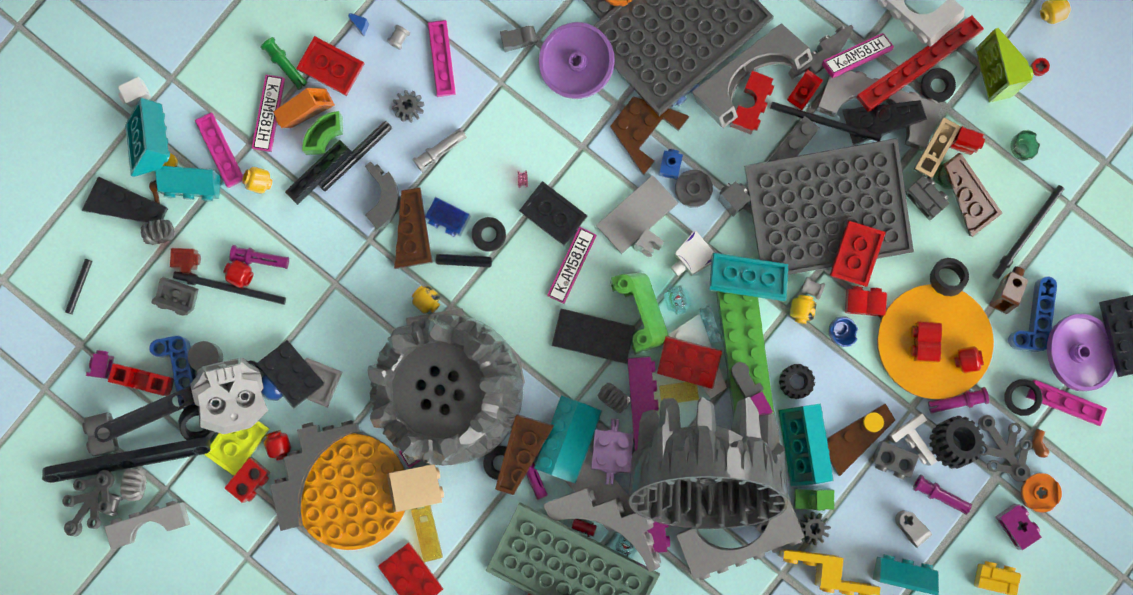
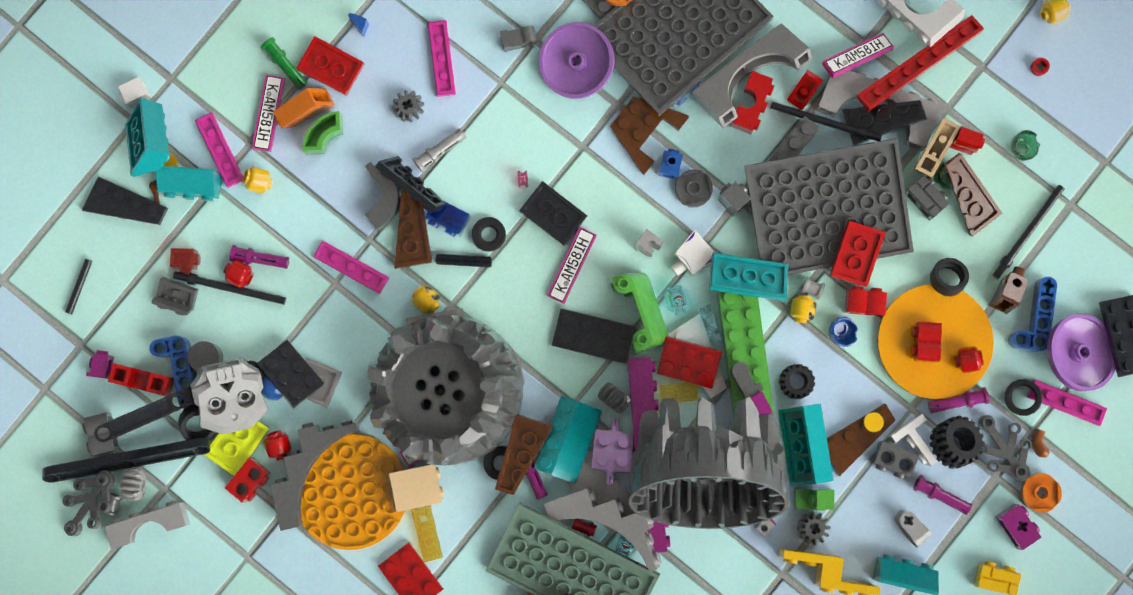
(157, 231): dark grey gear -> none
(318, 172): black tile -> none
(351, 267): none -> dark pink tile
(357, 154): black axle -> none
(398, 37): light grey bush -> none
(403, 179): none -> black wing
(636, 214): light grey tile -> none
(707, 558): light grey arch -> none
(827, 48): flat silver slope -> none
(943, 74): black tyre -> none
(1002, 66): lime slope -> none

